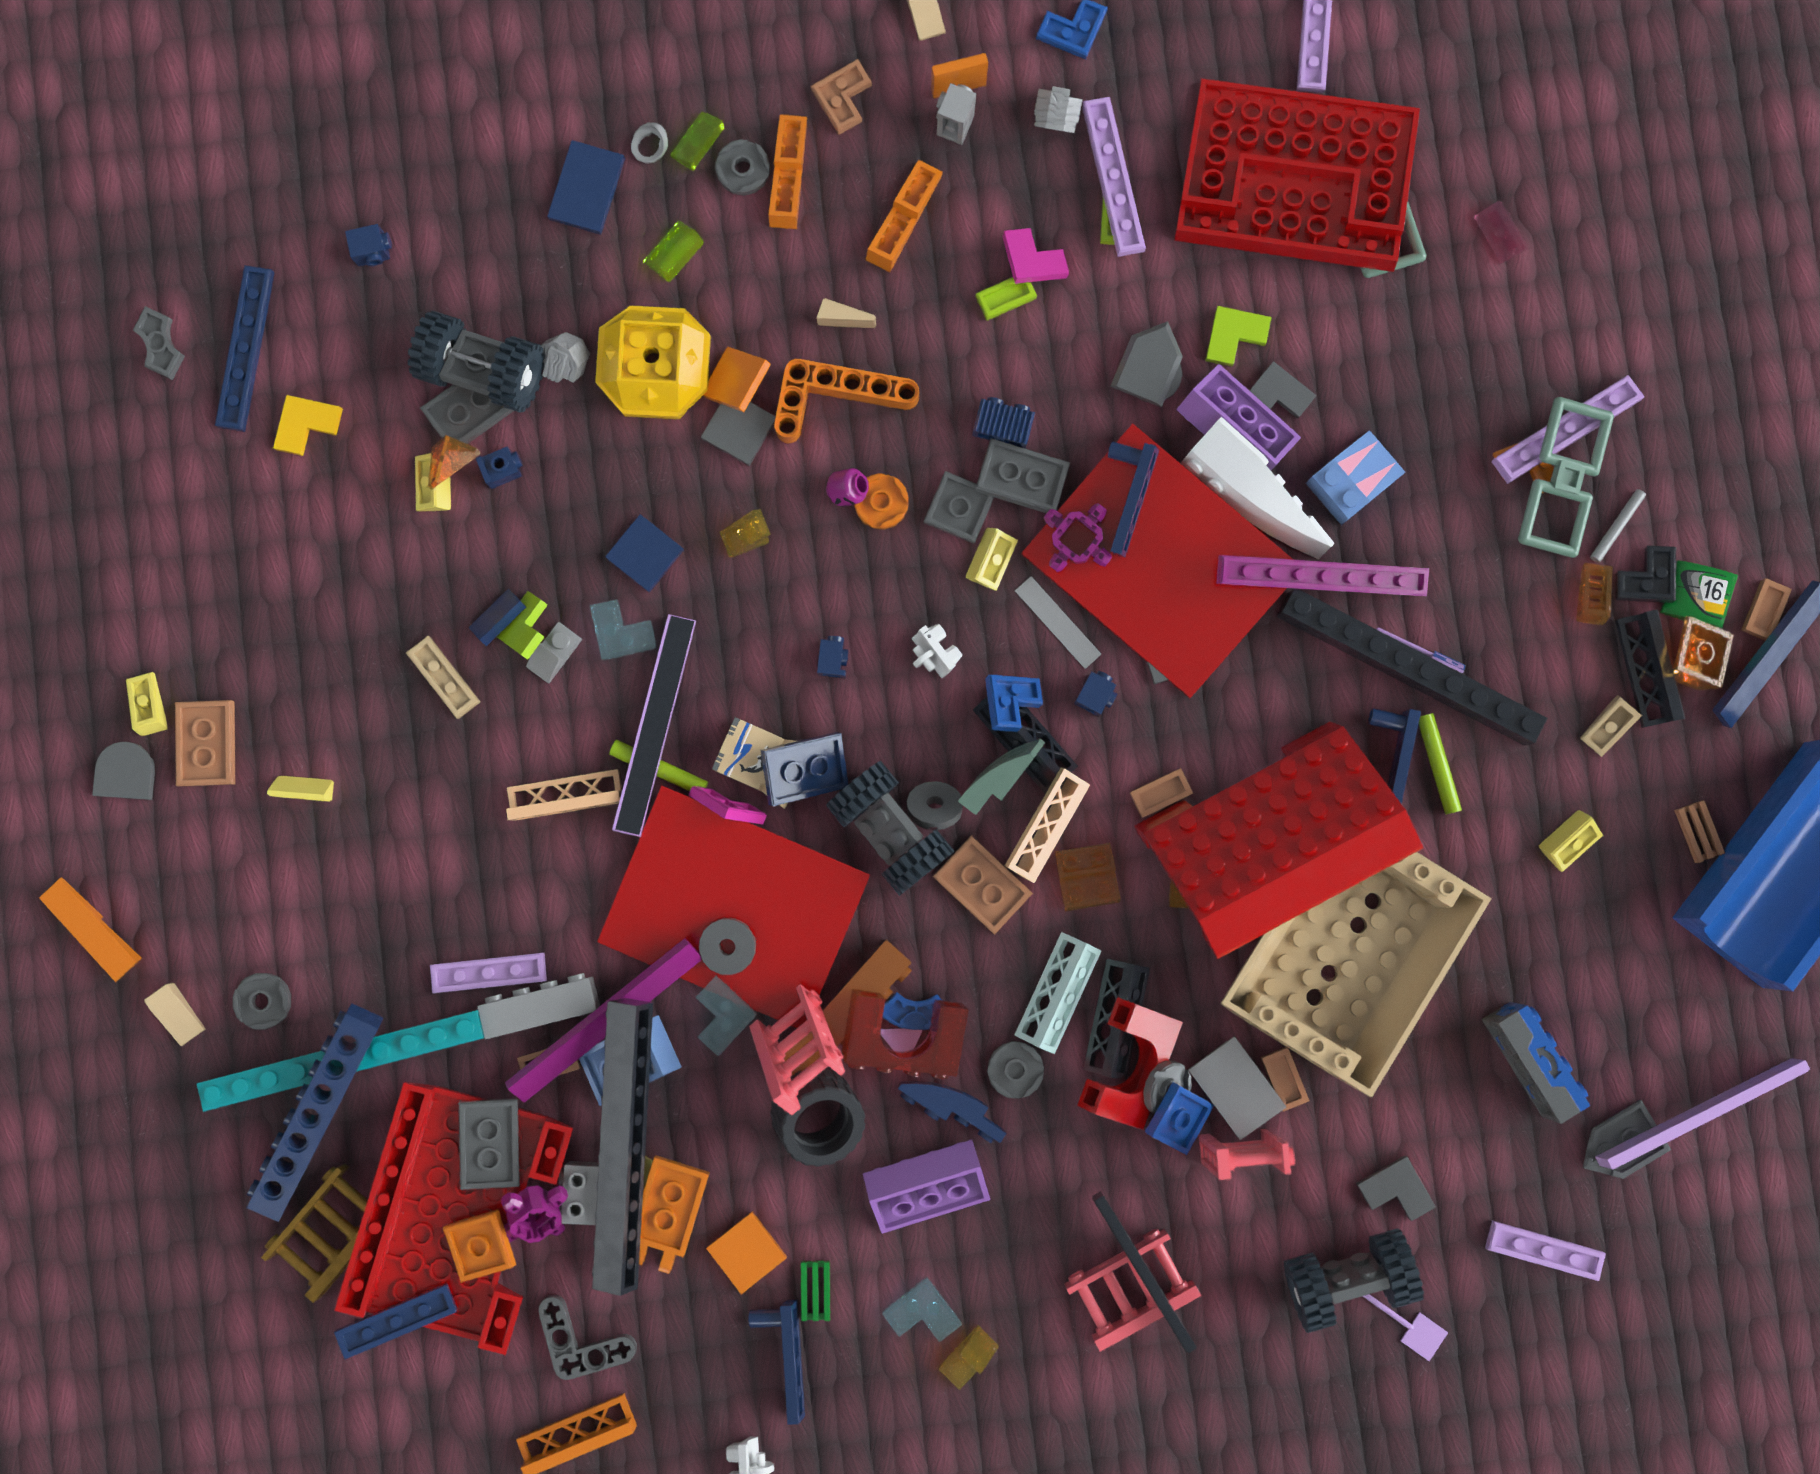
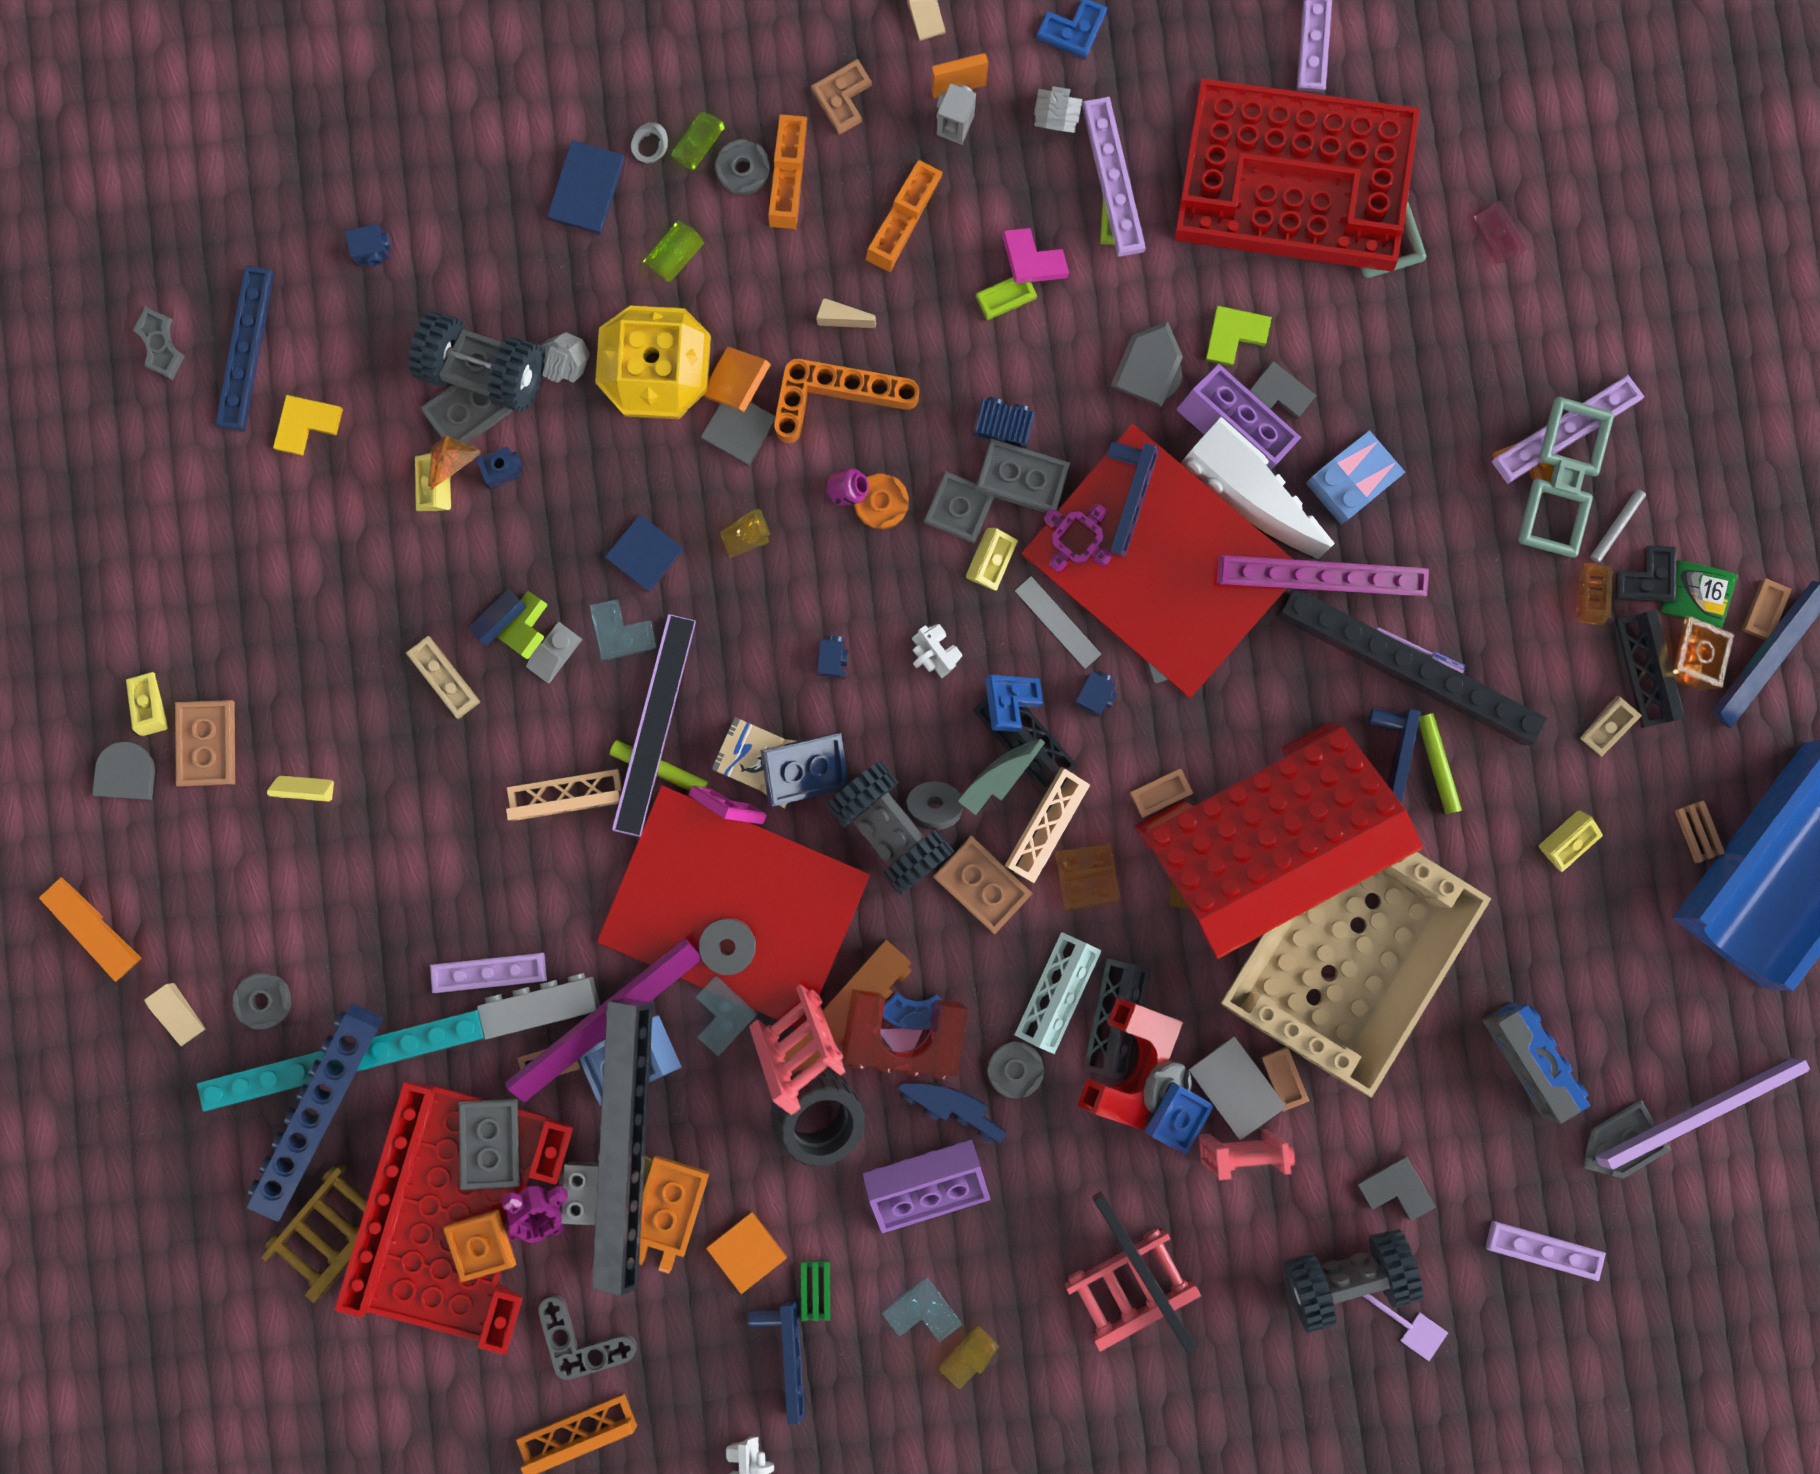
(395, 1321): dark blue piece -> none

